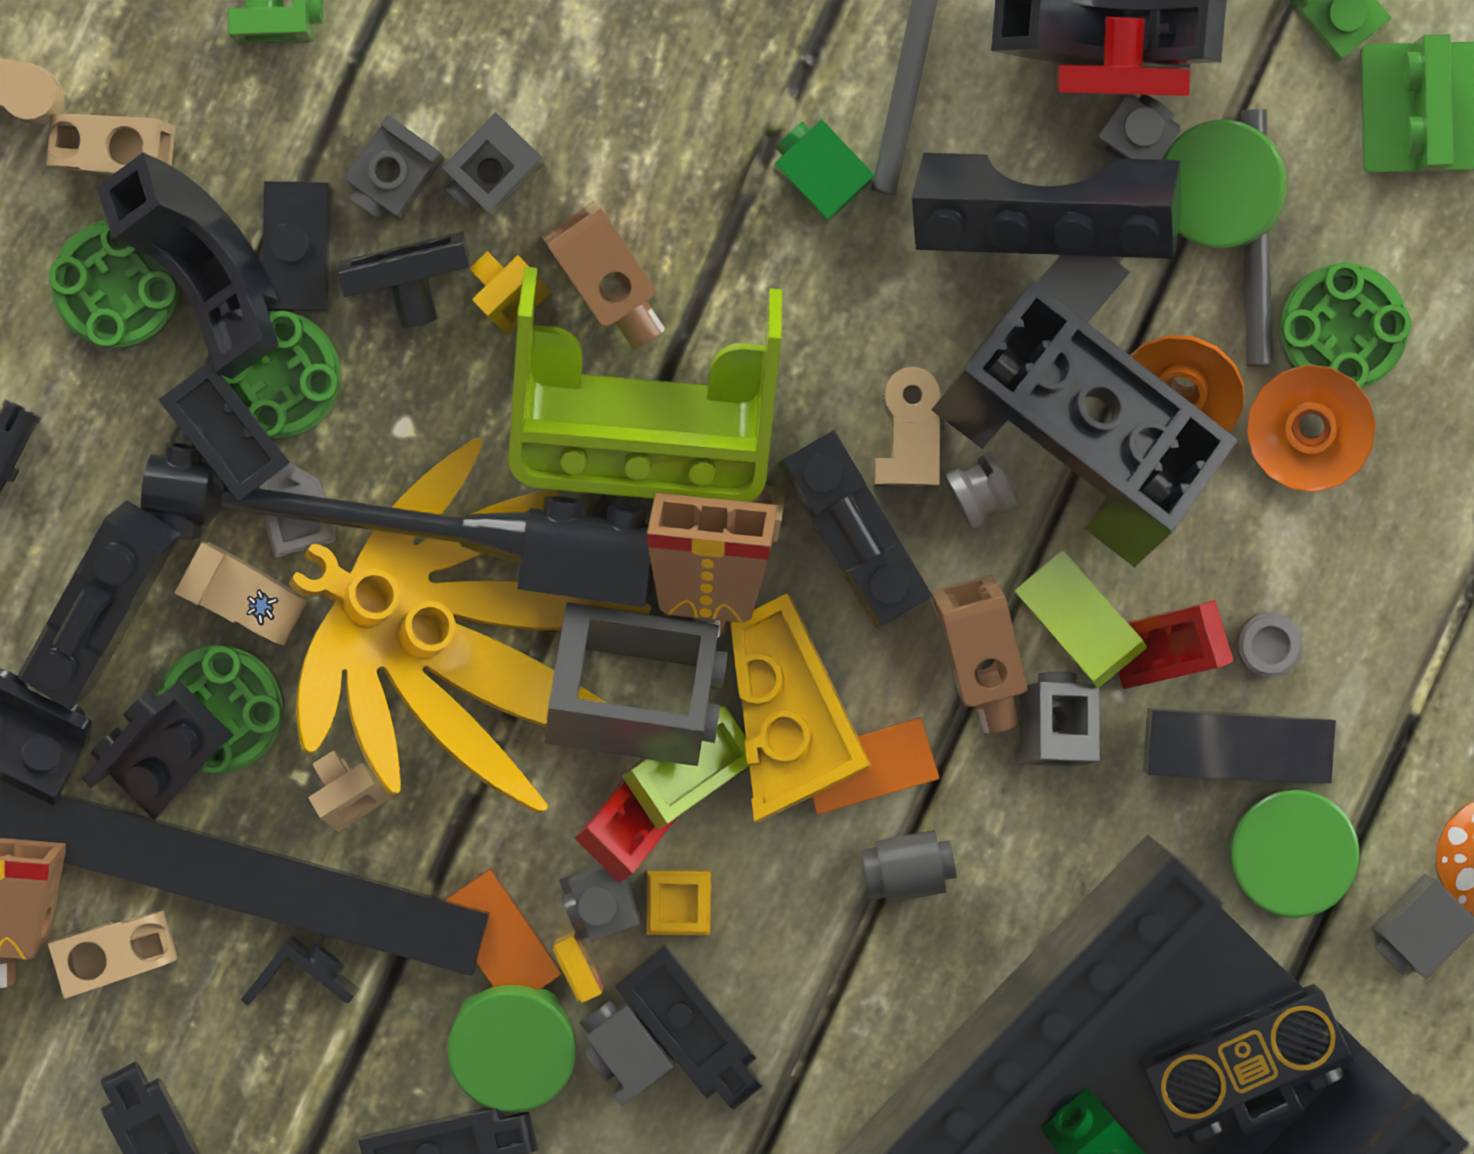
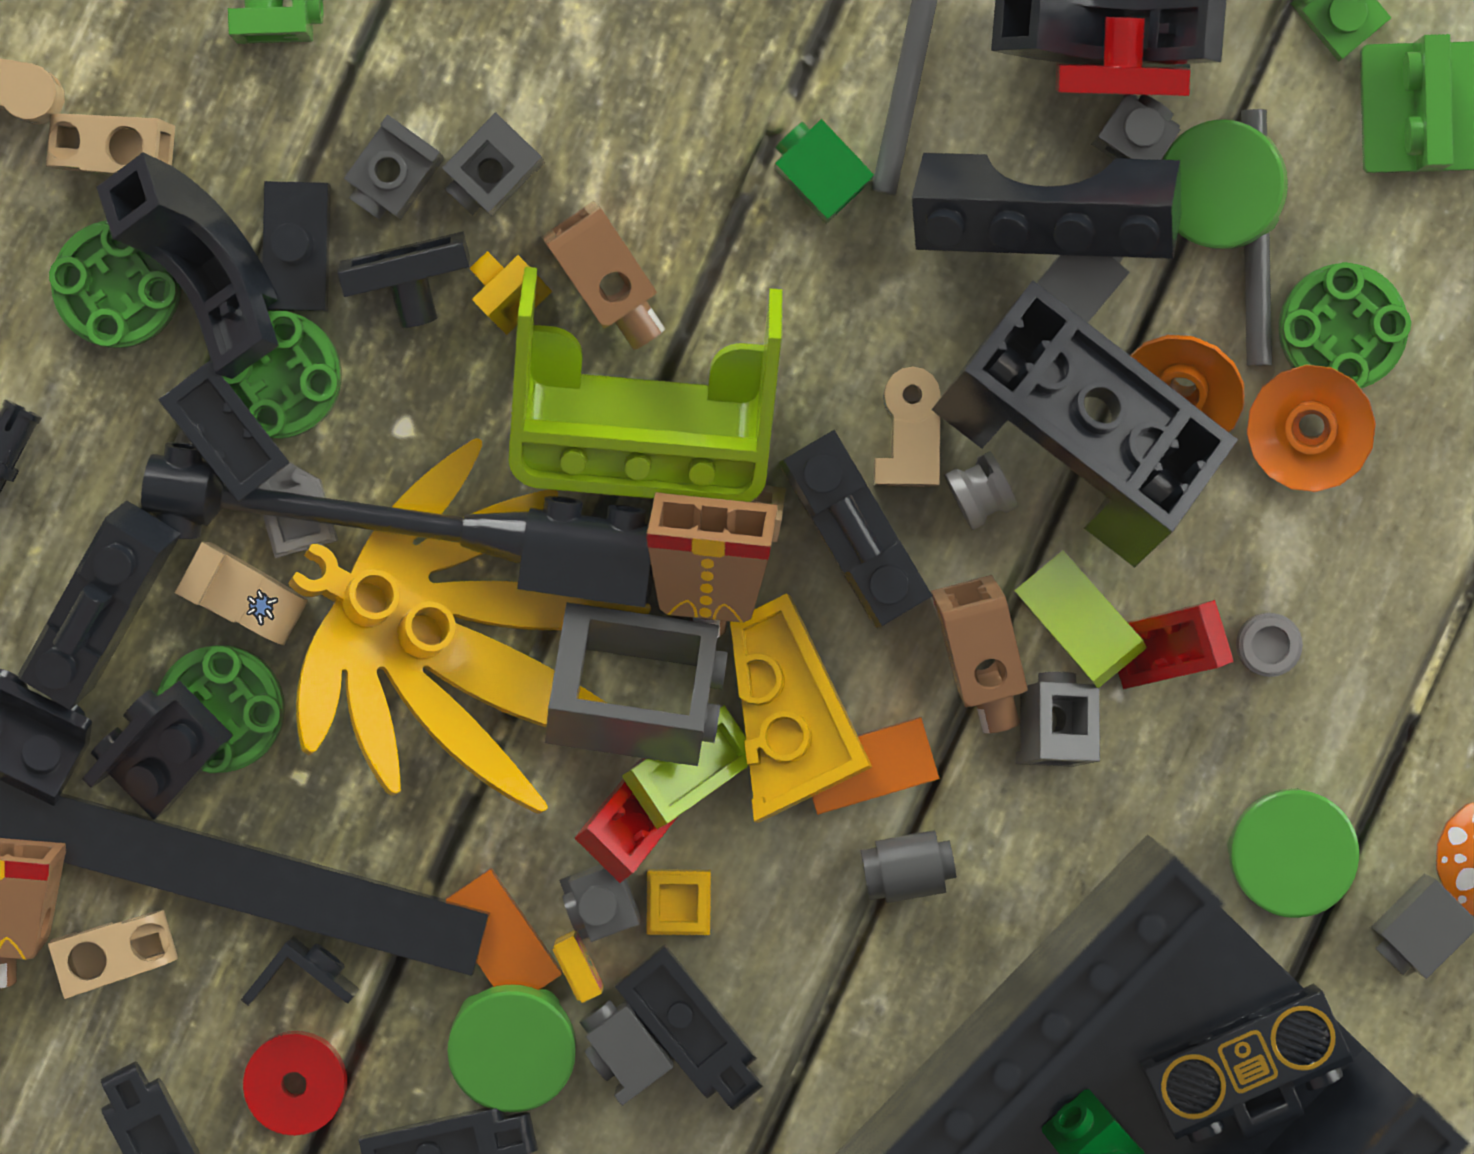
(278, 1107): none -> red piece
(346, 792): tan tile -> none
(1238, 746): black slope -> none

